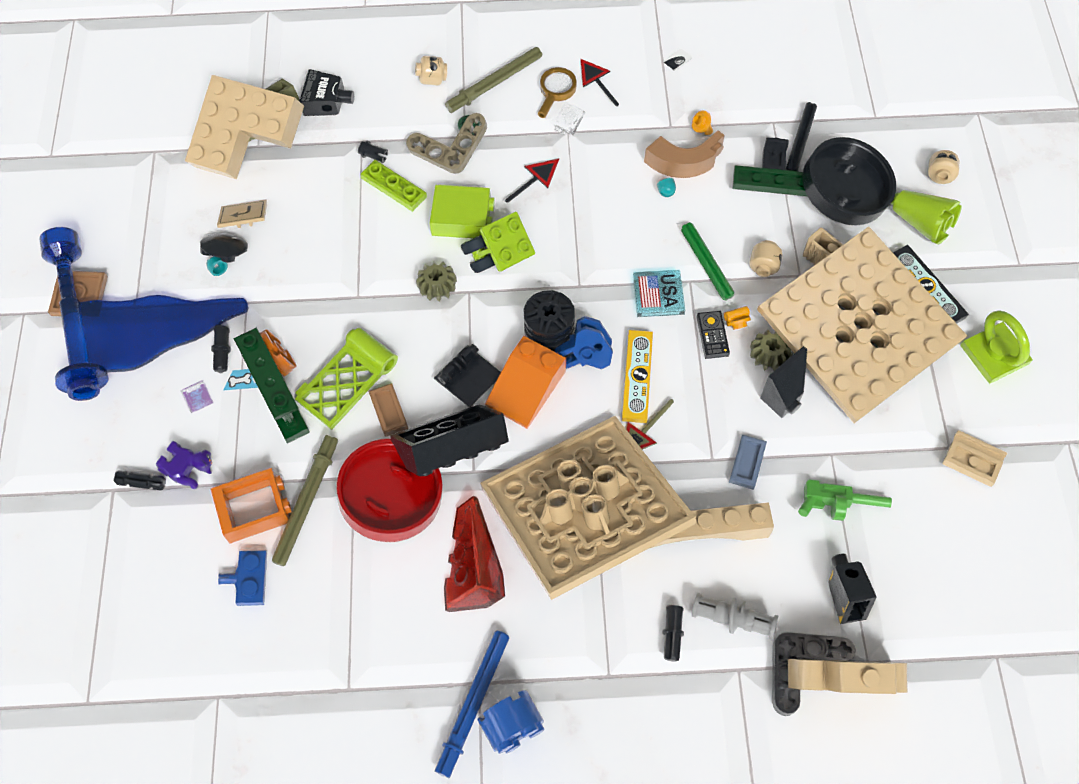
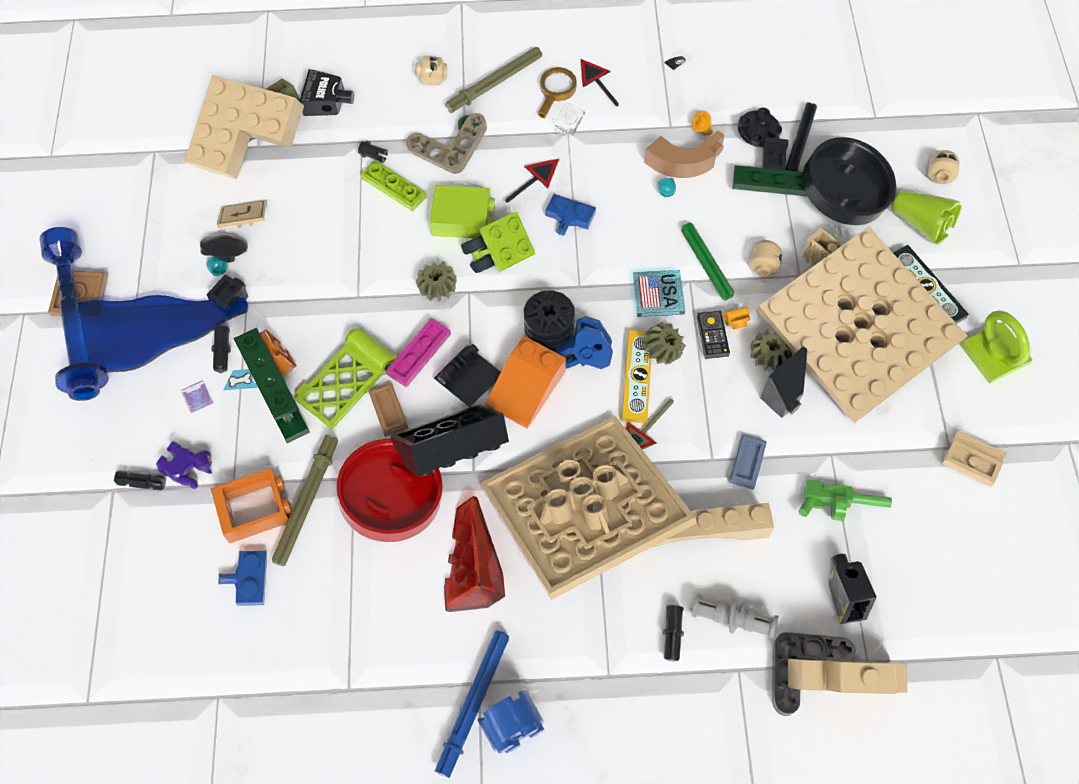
(227, 292): none -> black bracket
(418, 352): none -> dark pink plate
(569, 213): none -> blue plate
(664, 343): none -> olive gear
(757, 126): none -> black dish

